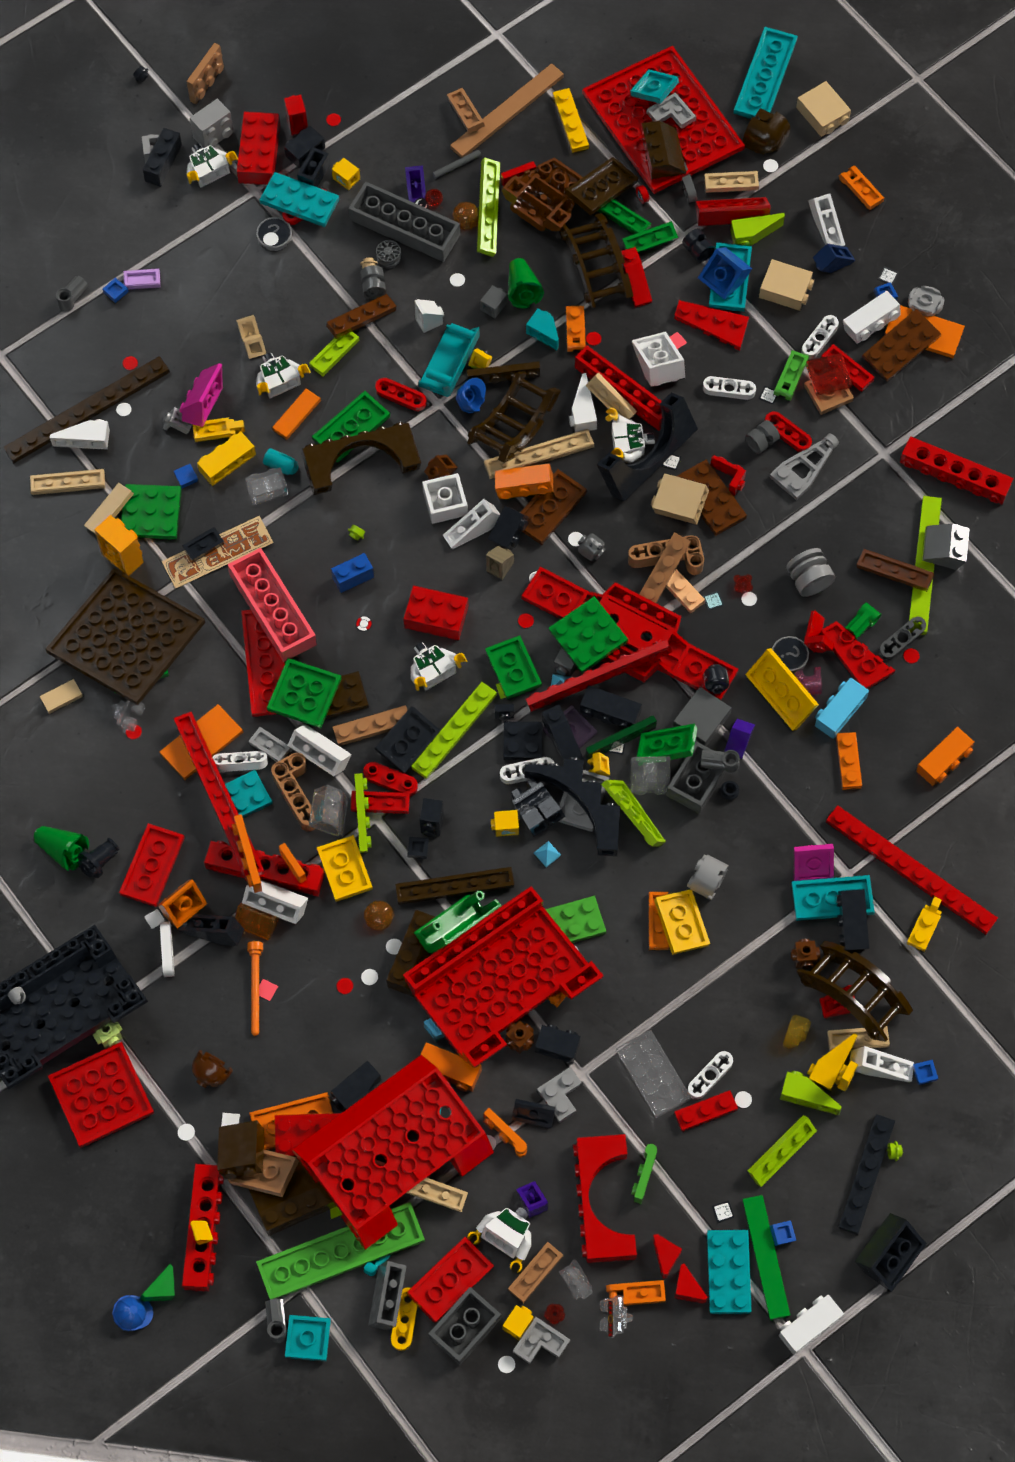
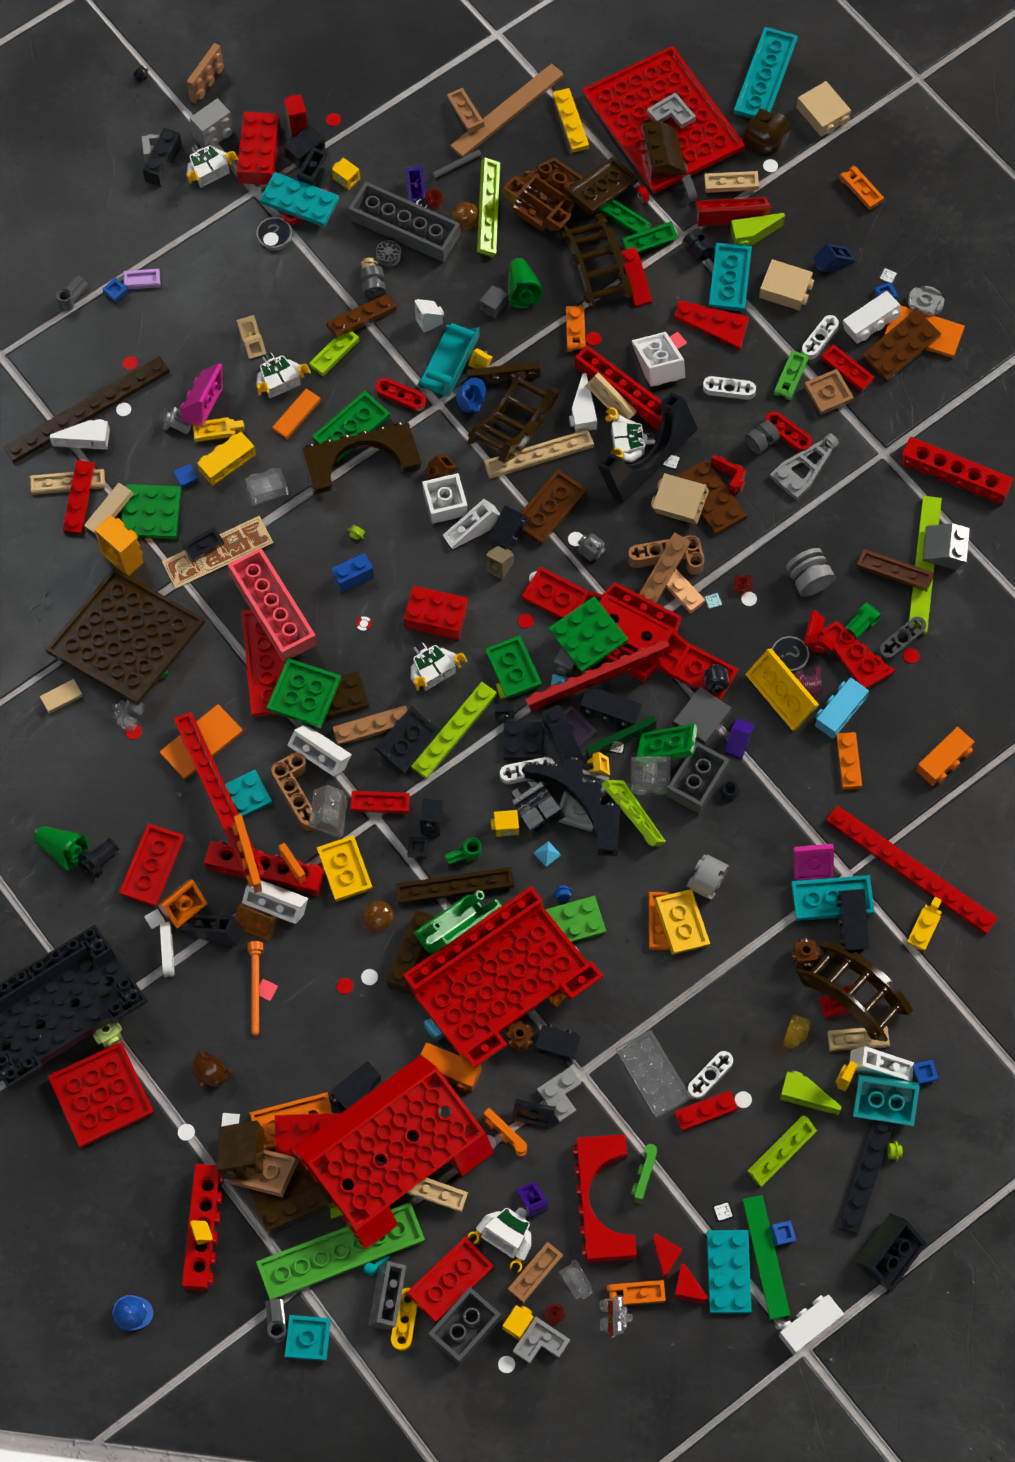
(17, 995): light grey hinge -> none
(79, 497): none -> red plate
(162, 1288): green slope -> none
(251, 761): white beam -> none
(269, 744): light grey plate -> none
(276, 460): teal arm -> none
(363, 821): lime plate -> none
(393, 946): white sticker -> none
(396, 785): red plate -> none
(457, 279): white sticker -> none
(463, 852): none -> green axle
(518, 171): red plate -> none
(524, 481): orange brick -> none
(543, 328): teal slope -> none
(563, 893): none -> blue plate
(654, 86): teal plate -> none
(718, 760): dark grey piece -> none
(724, 272): blue slope -> none
(767, 395): sticker -> none
(826, 220): white slope -> none
(828, 374): clear red plate -> none
(830, 1065): yellow slope -> none
(886, 1099): none -> teal slope

